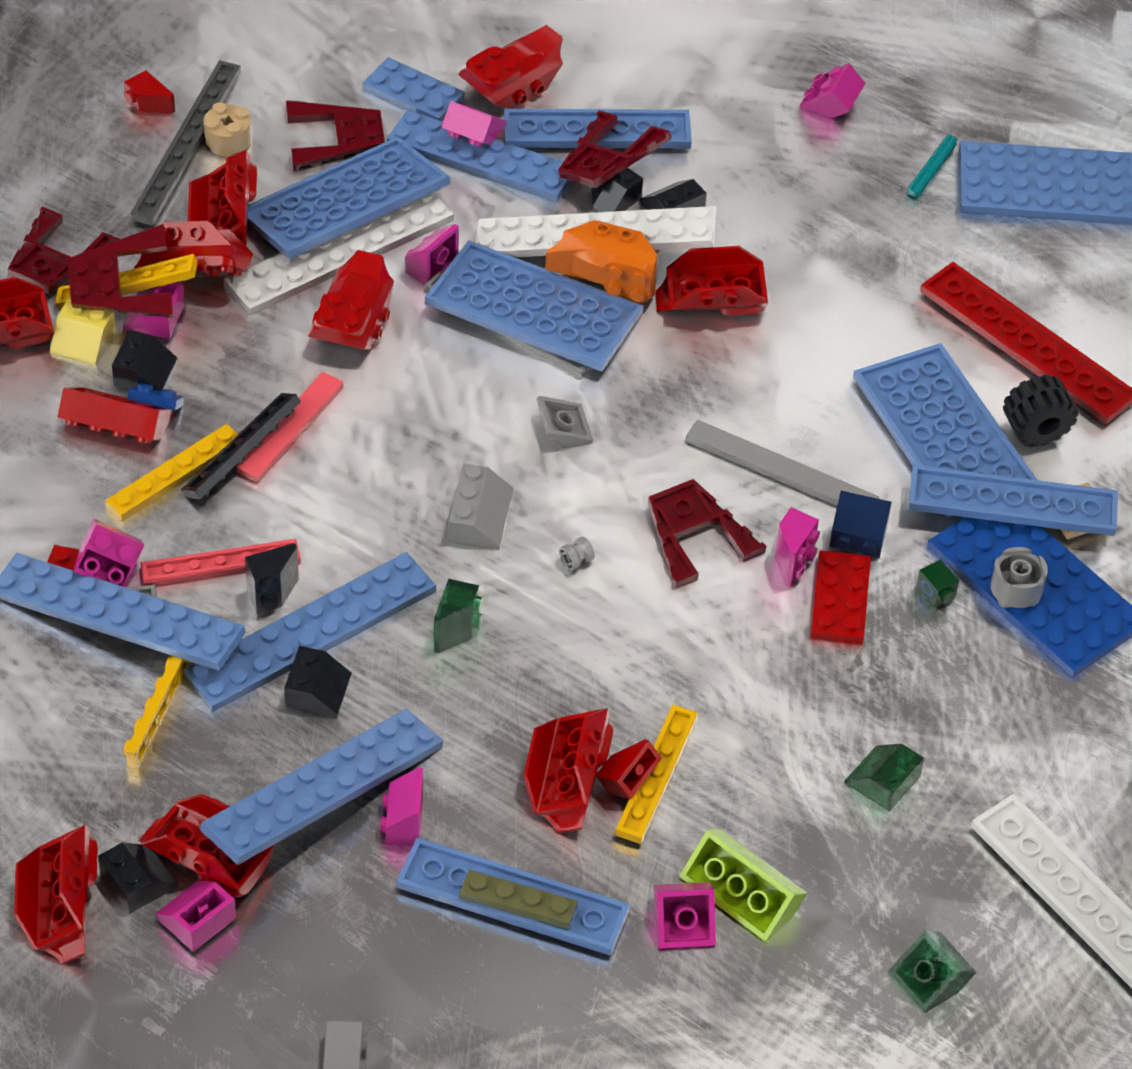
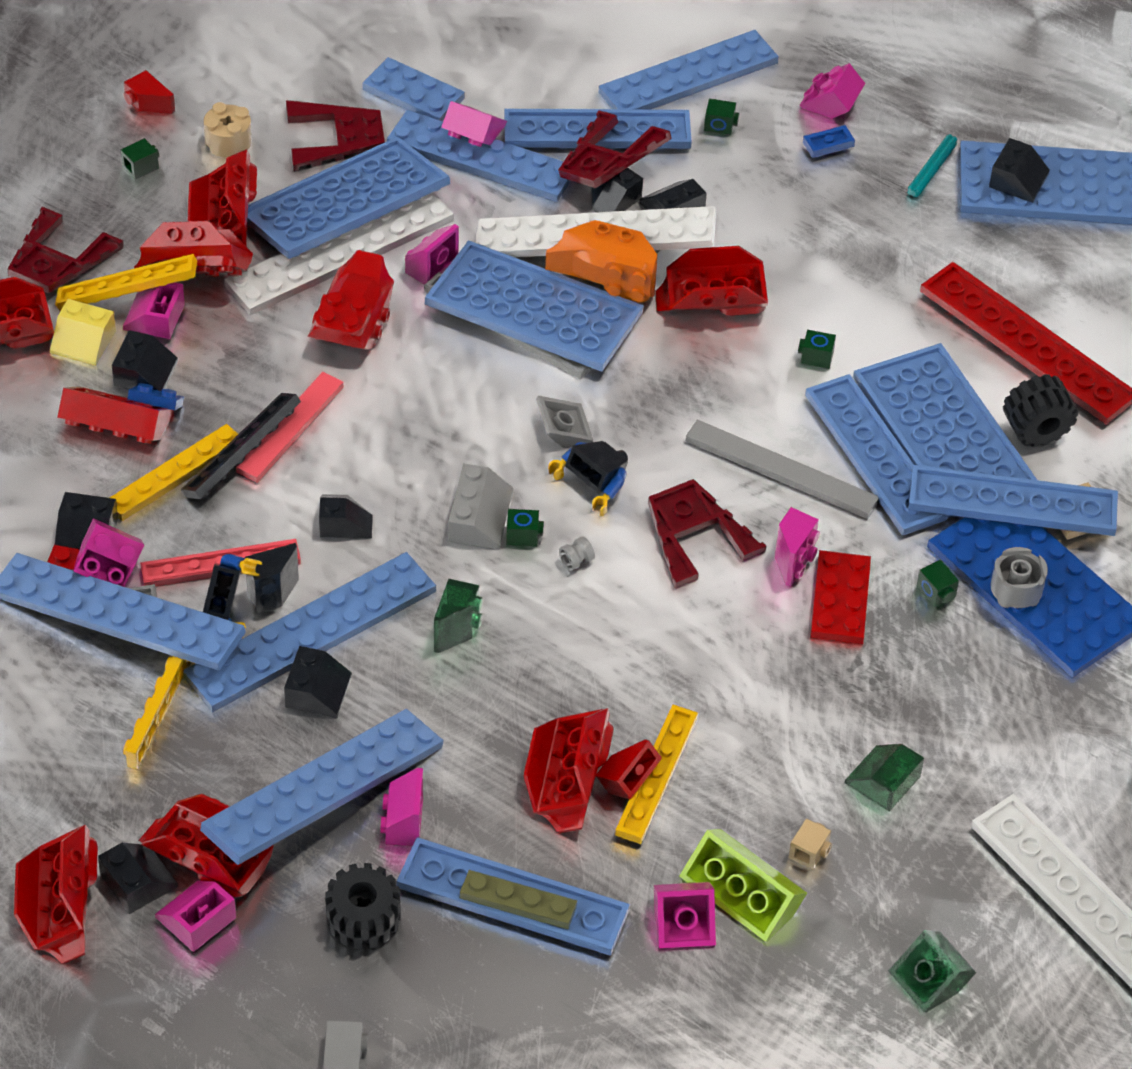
(77, 514): none -> black slope
(96, 276): dark red wing -> none
(140, 158): none -> dark green brick
(184, 144): dark grey plate -> none
(225, 583): none -> black torso
(343, 518): none -> black slope
(363, 905): none -> black wheel
(517, 70): red slope -> none
(523, 527): none -> dark green brick
(597, 466): none -> black torso
(690, 73): none -> medium blue plate
(721, 116): none -> dark green brick
(810, 844): none -> tan brick
(817, 349): none -> dark green brick
(828, 141): none -> blue plate
(860, 524): dark blue slope -> none
(870, 449): none -> medium blue plate
(1019, 171): none -> black slope

